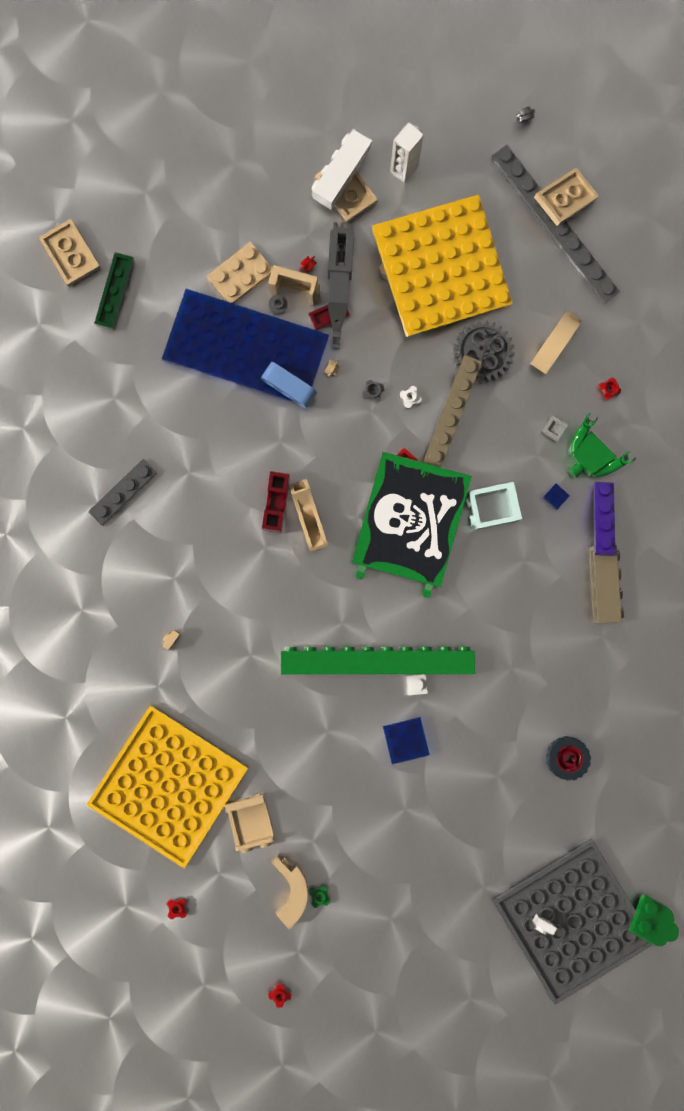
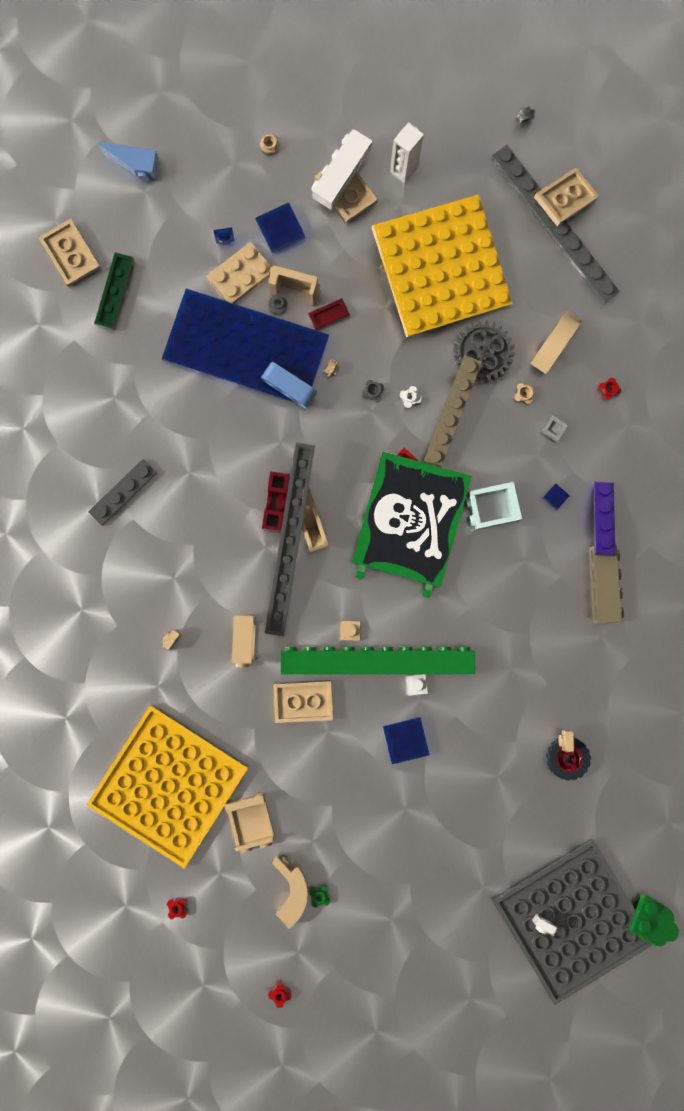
(136, 160): none -> medium blue slope
(224, 236): none -> clear blue plate
(243, 640): none -> tan window
(272, 139): none -> tan plate
(280, 227): none -> clear blue plate
(289, 538): none -> dark grey plate
(303, 702): none -> tan plate
(308, 263): red plate -> none
(339, 274): dark grey hinge -> none
(350, 630): none -> tan plate
(529, 393): none -> tan plate
(566, 741): none -> tan plate
(592, 455): green torso -> none

